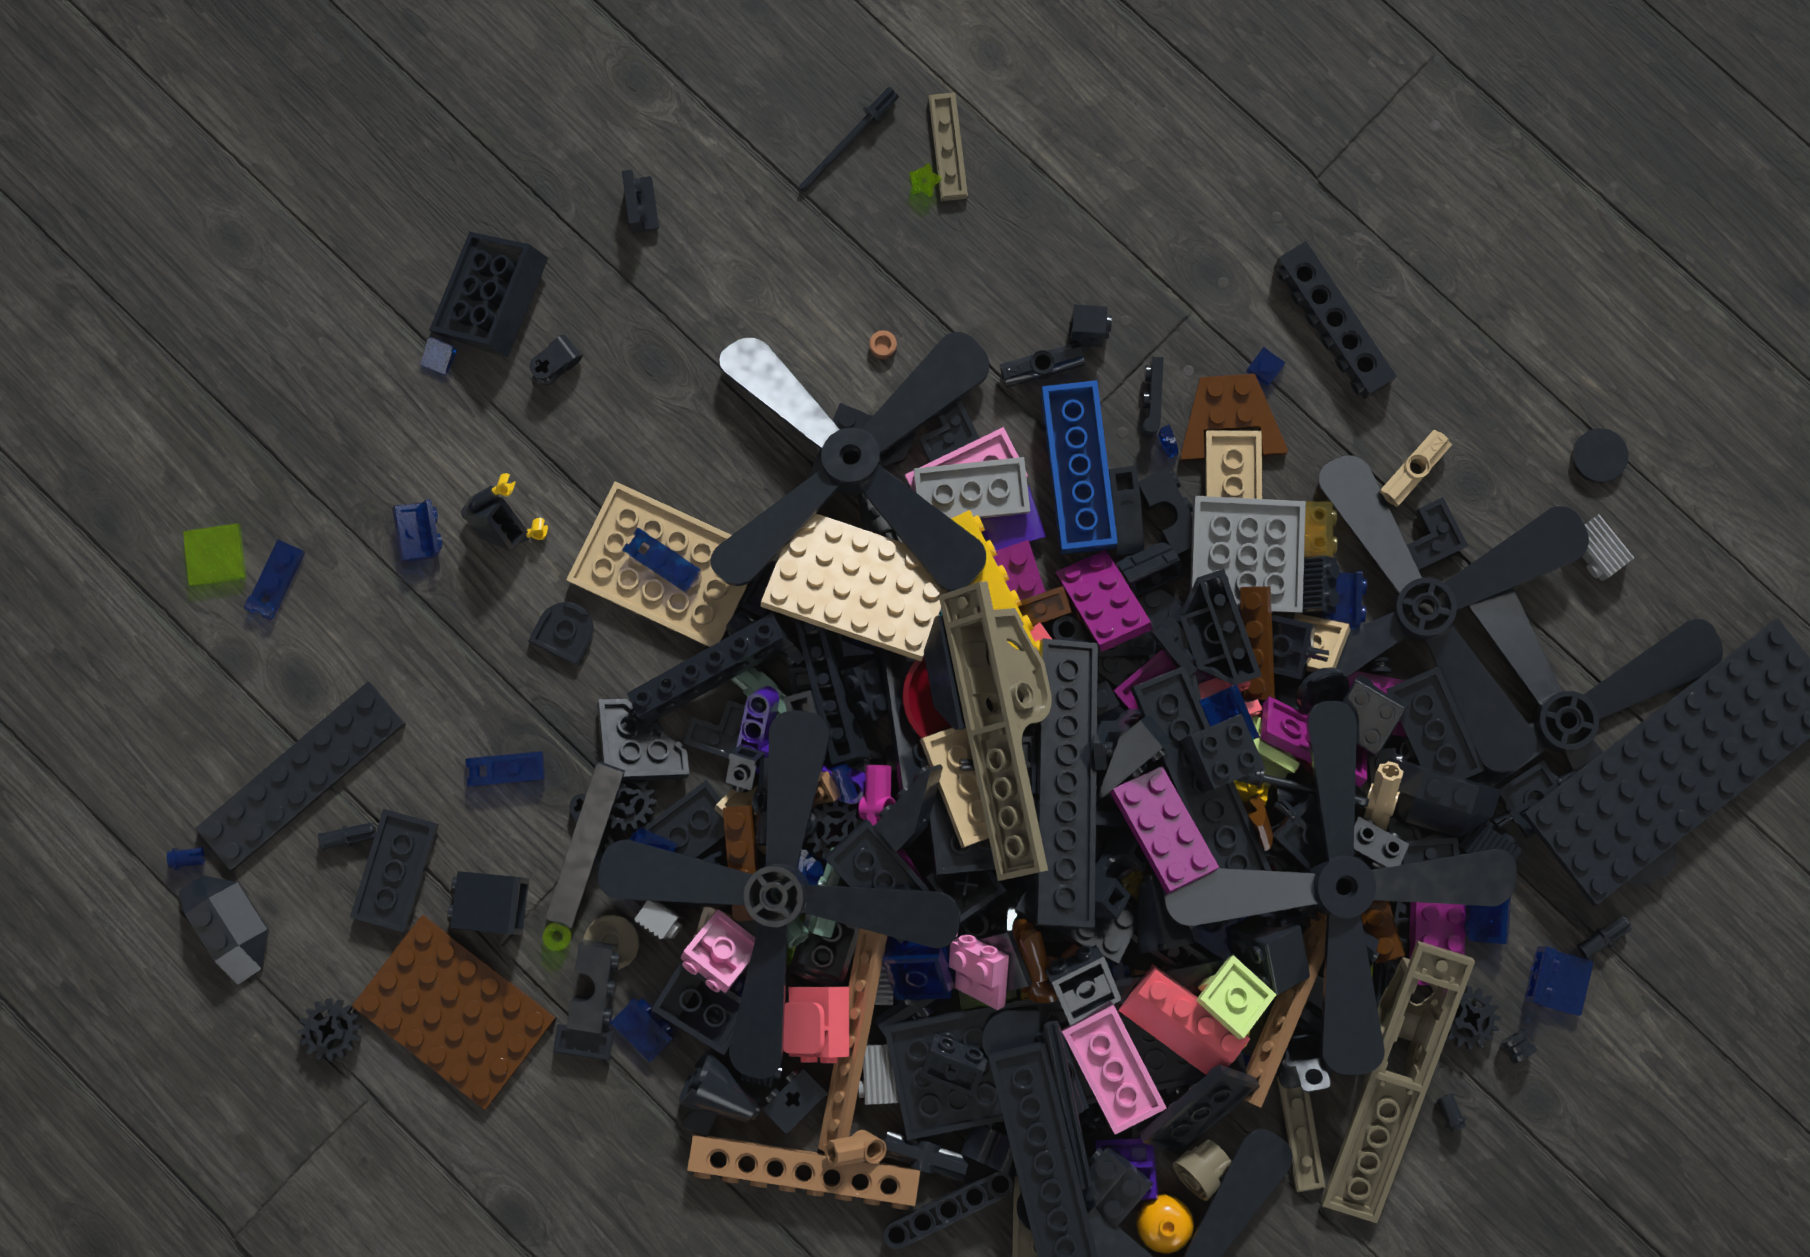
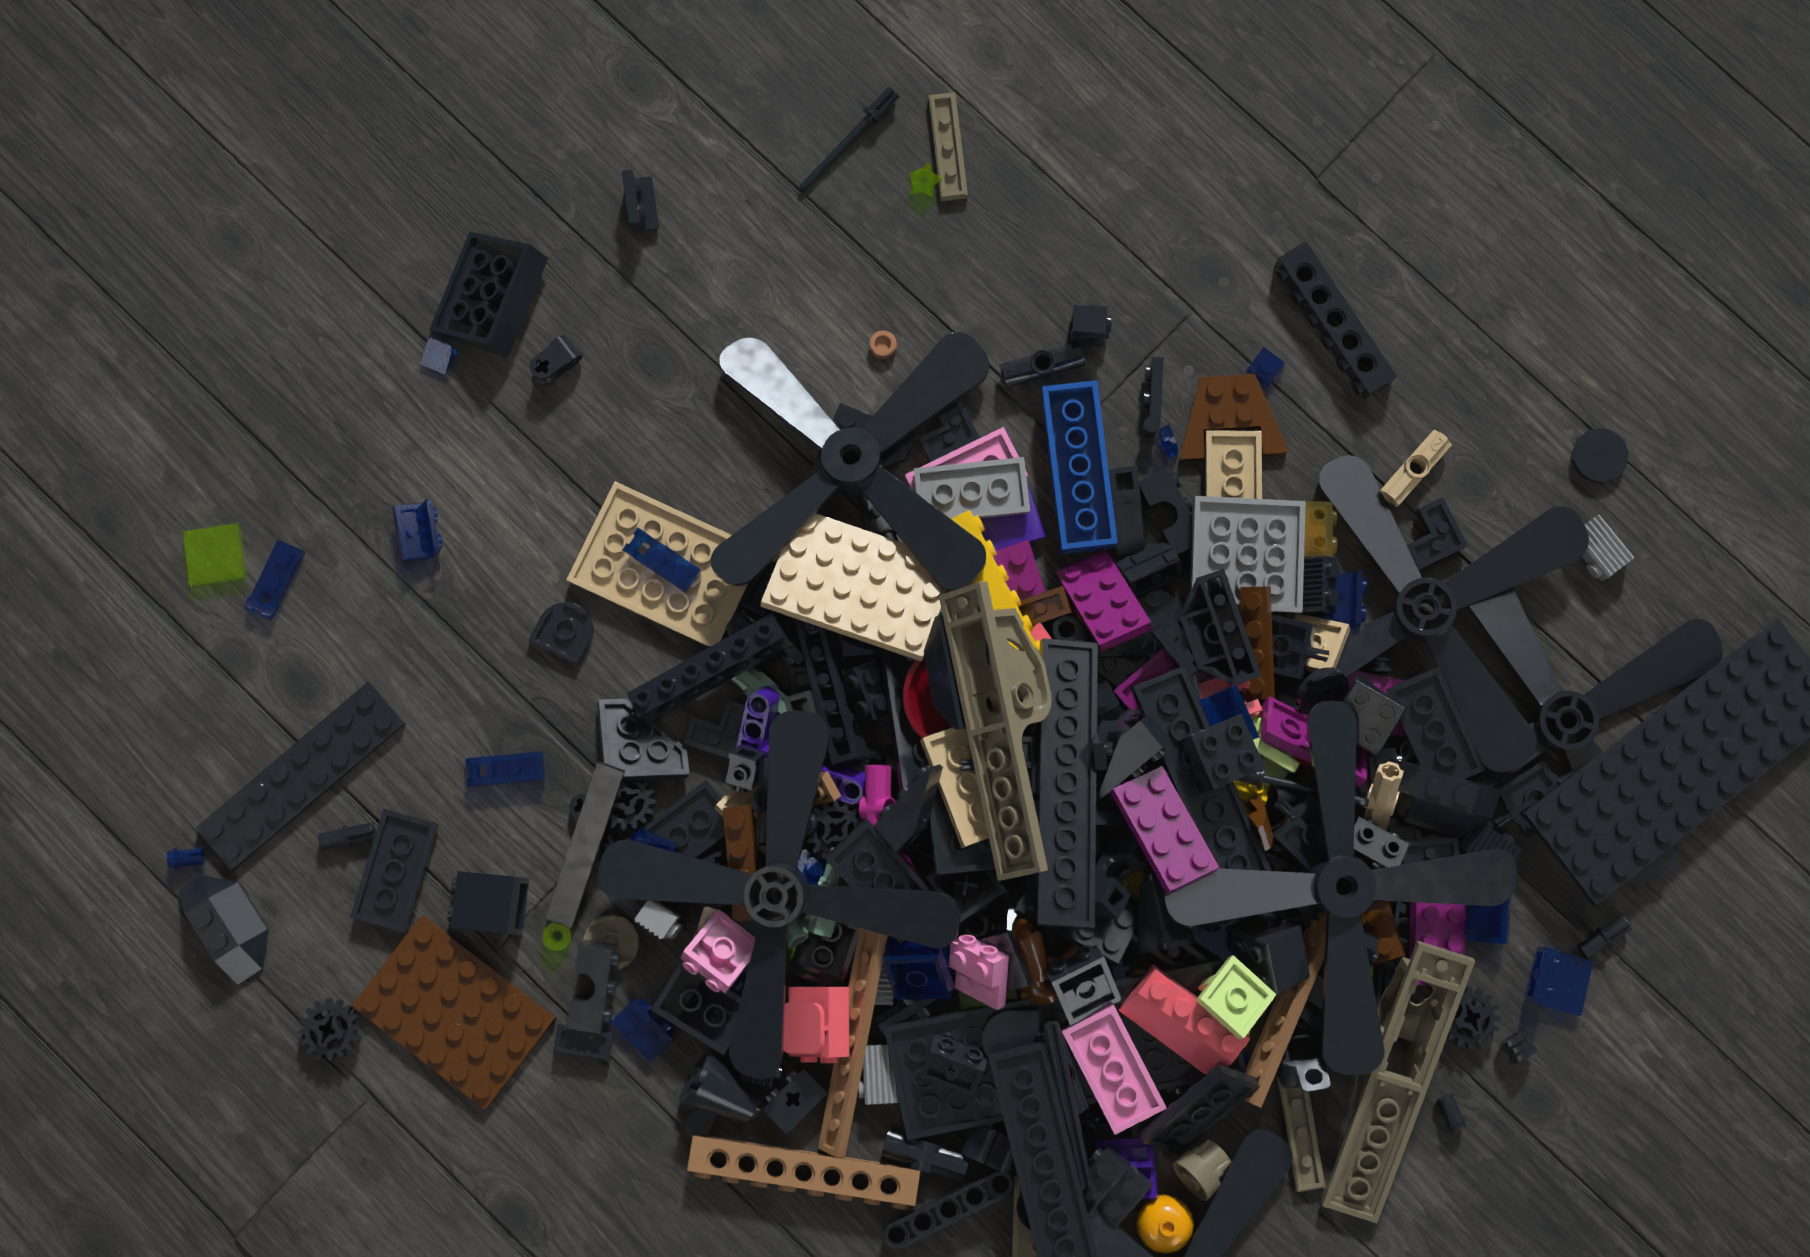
(496, 521): black torso -> none
(844, 782): clear blue pin -> none
(855, 1149): medium nougat piece -> none

